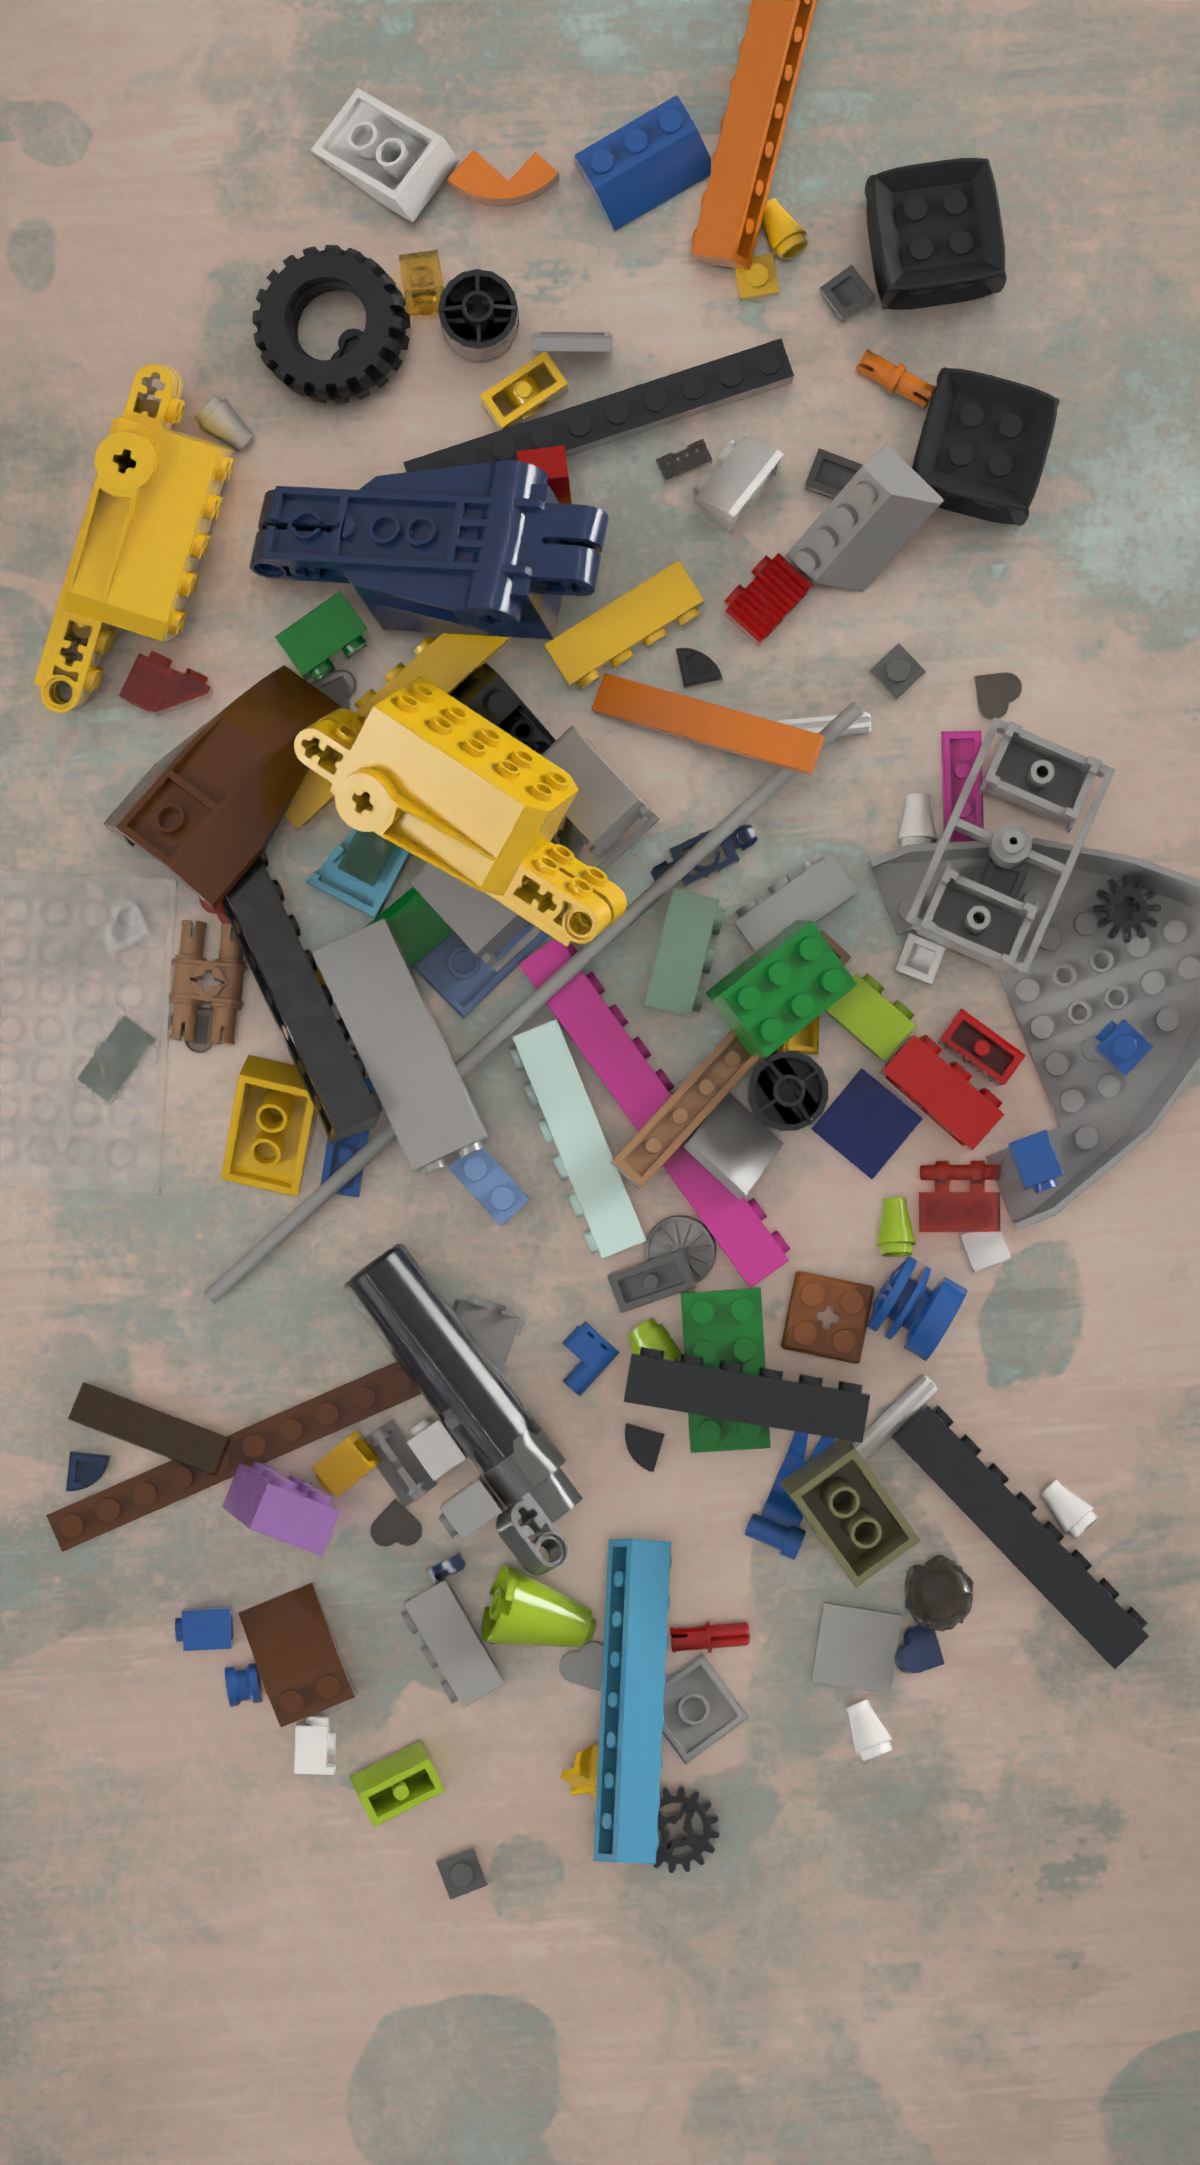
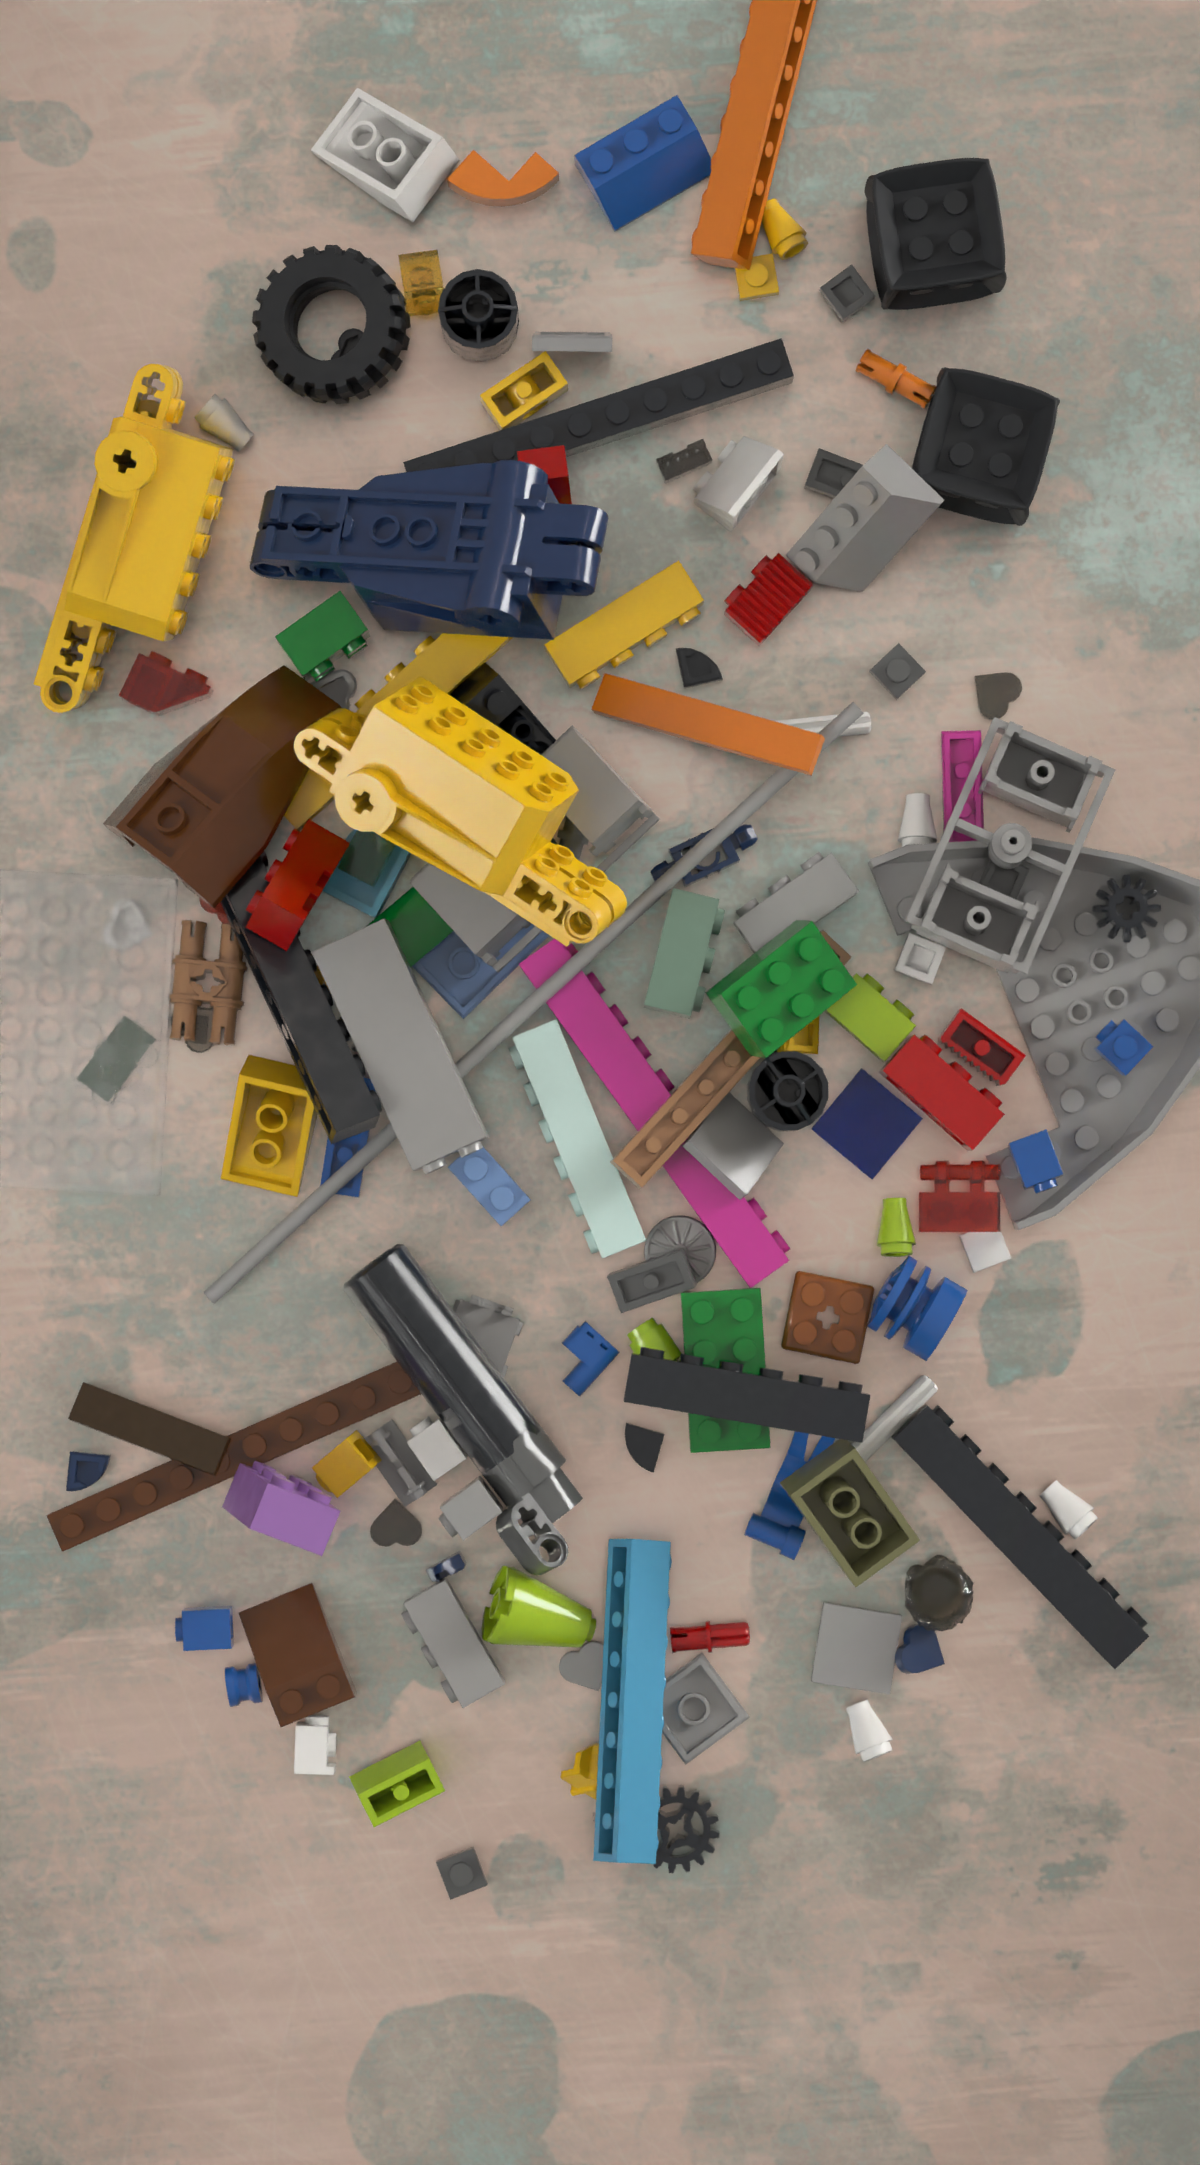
(295, 883): none -> red wedge

